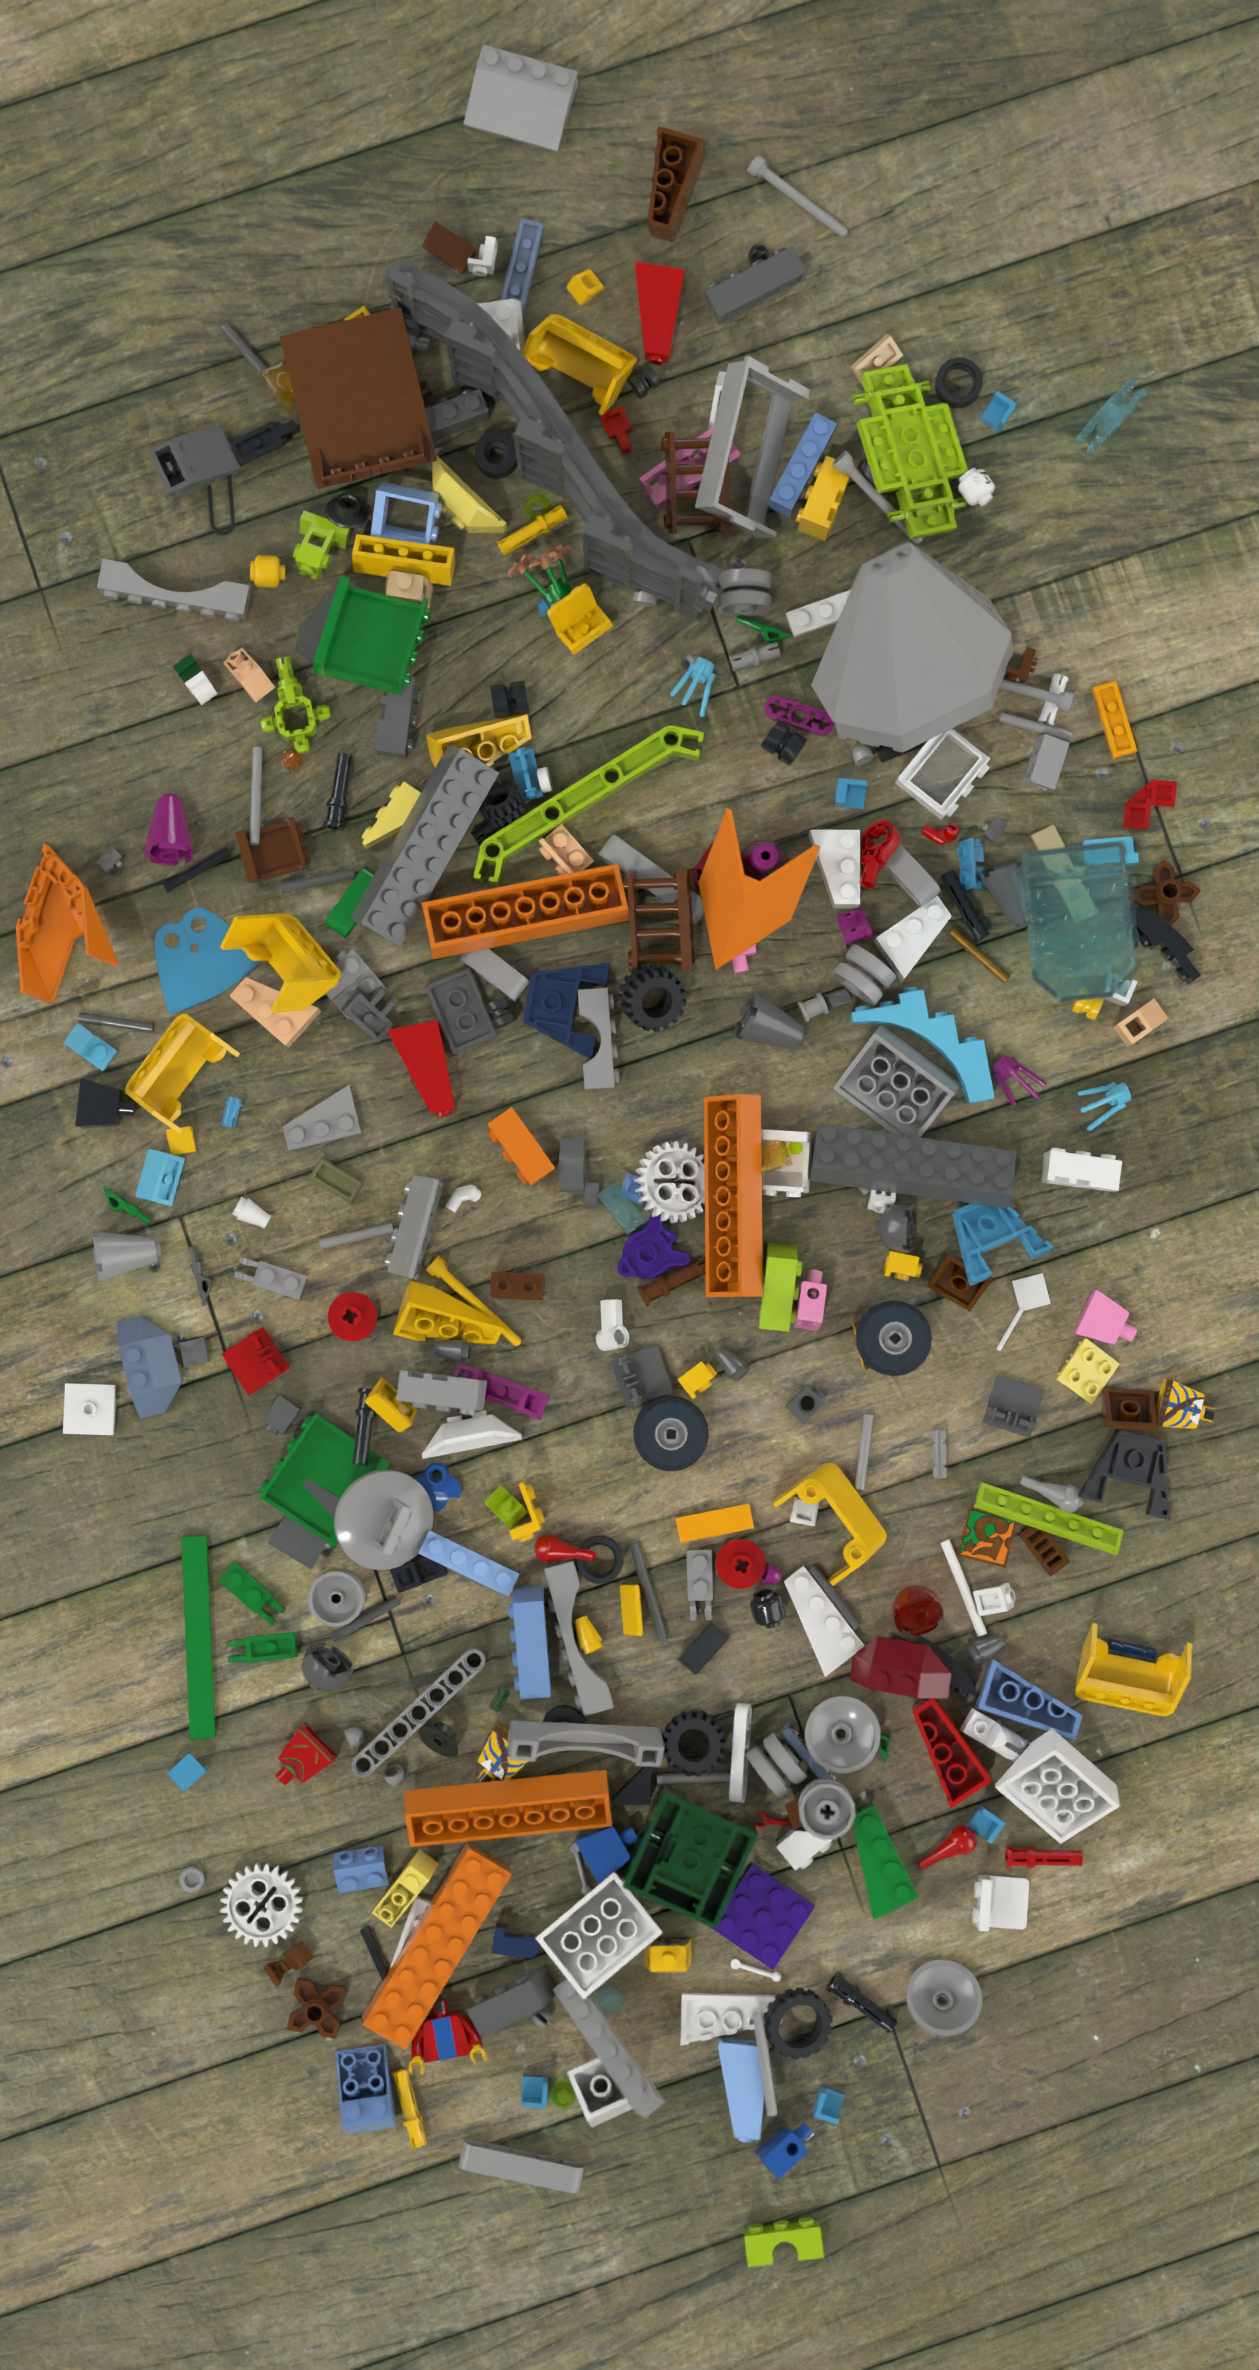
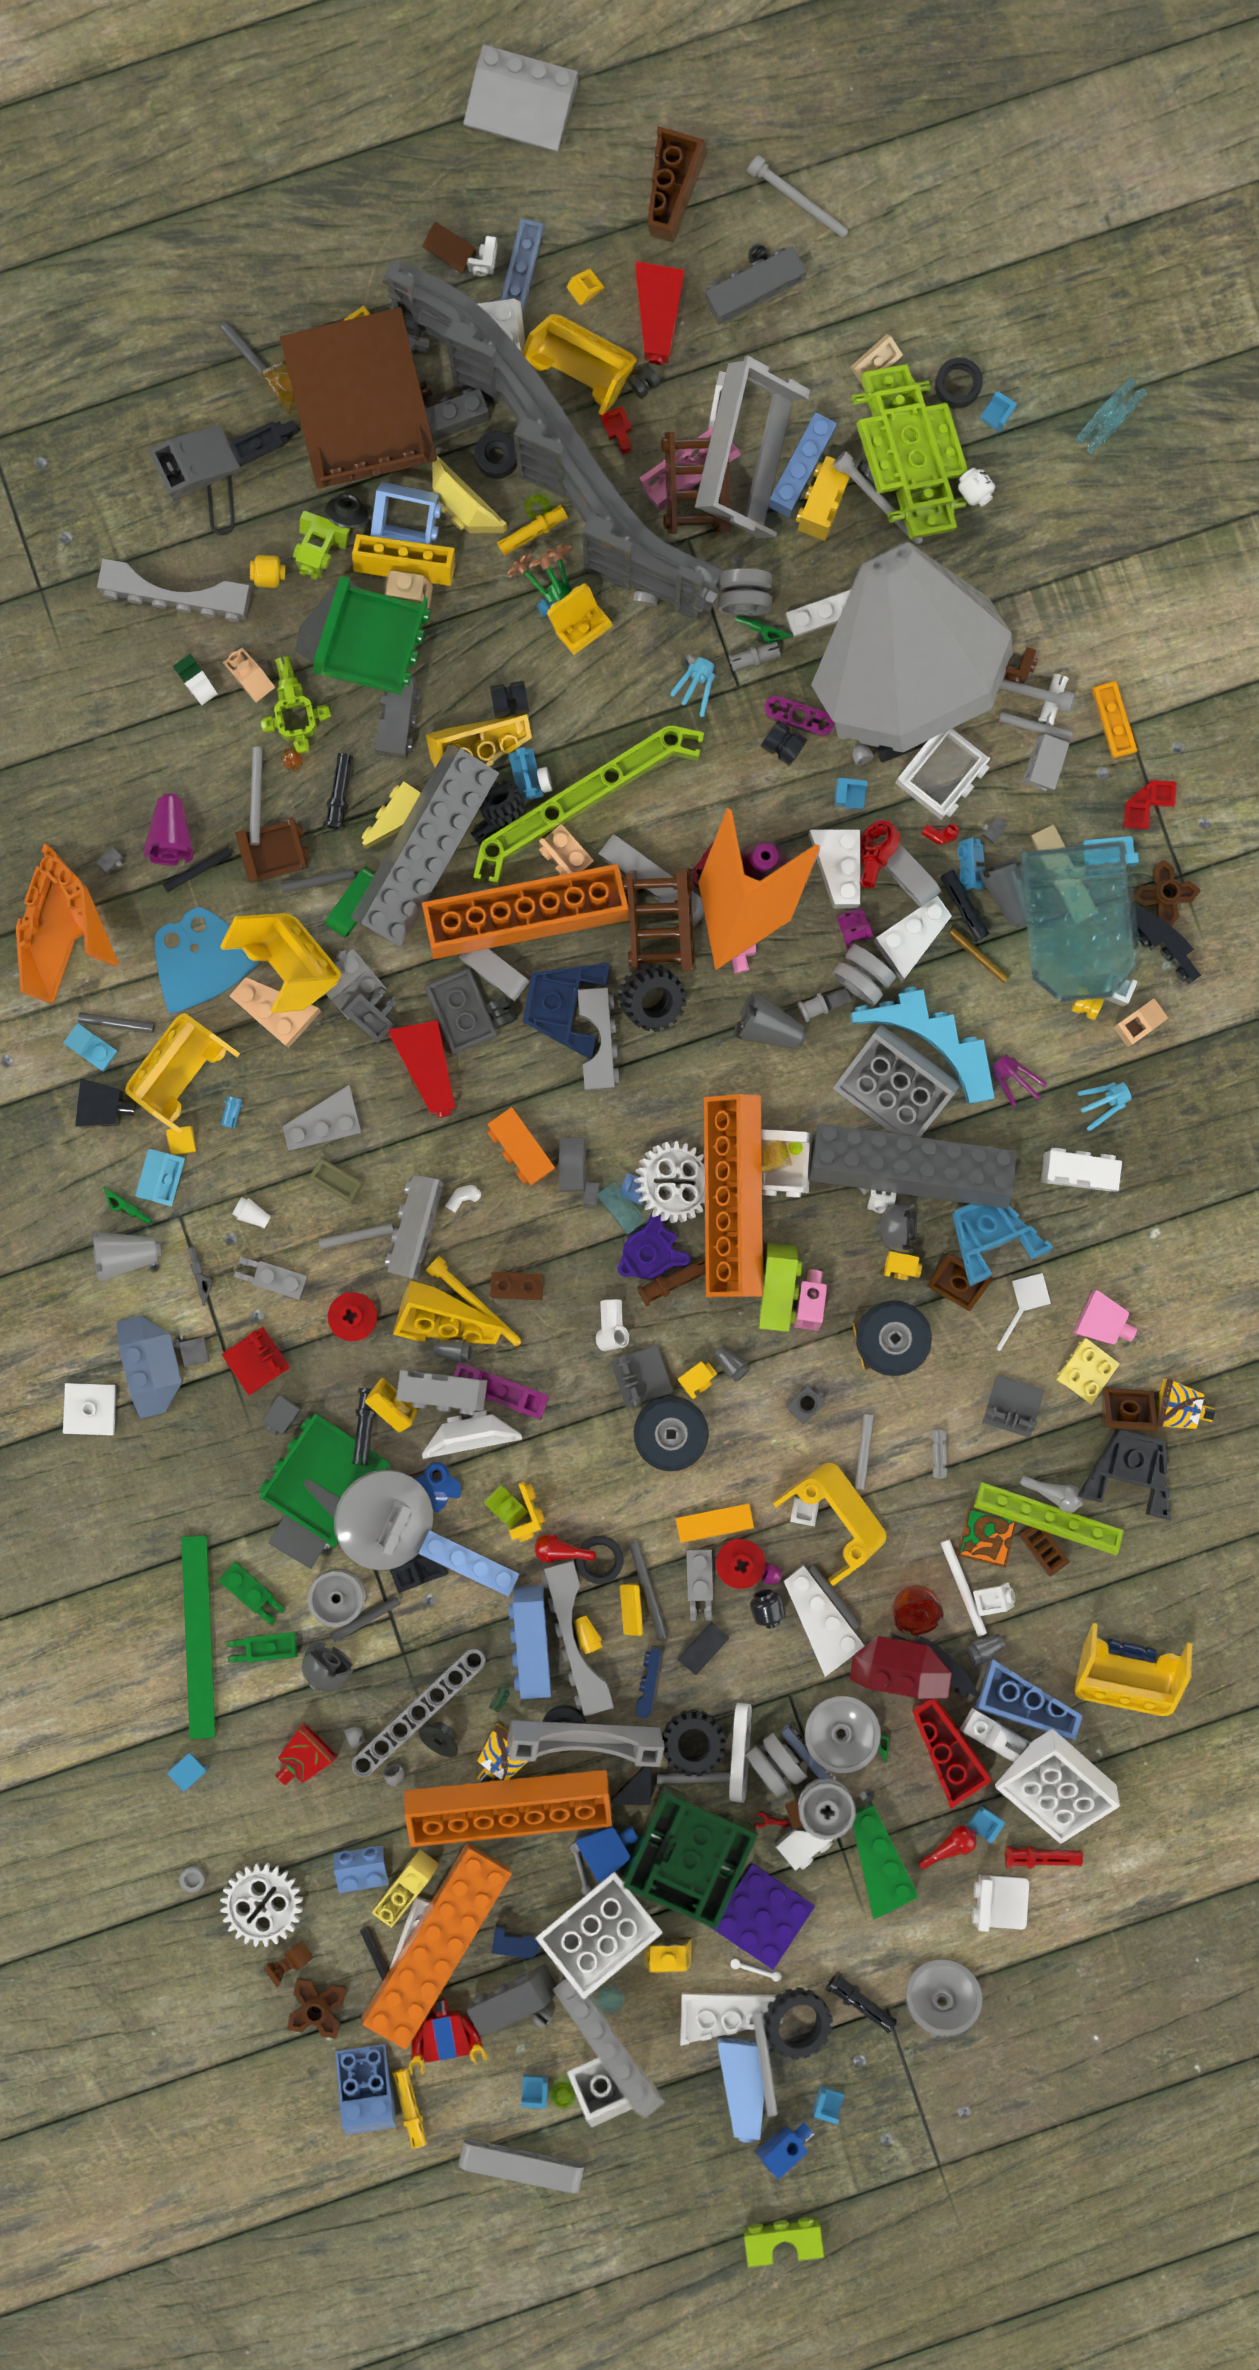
(648, 1683): none -> dark blue hinge

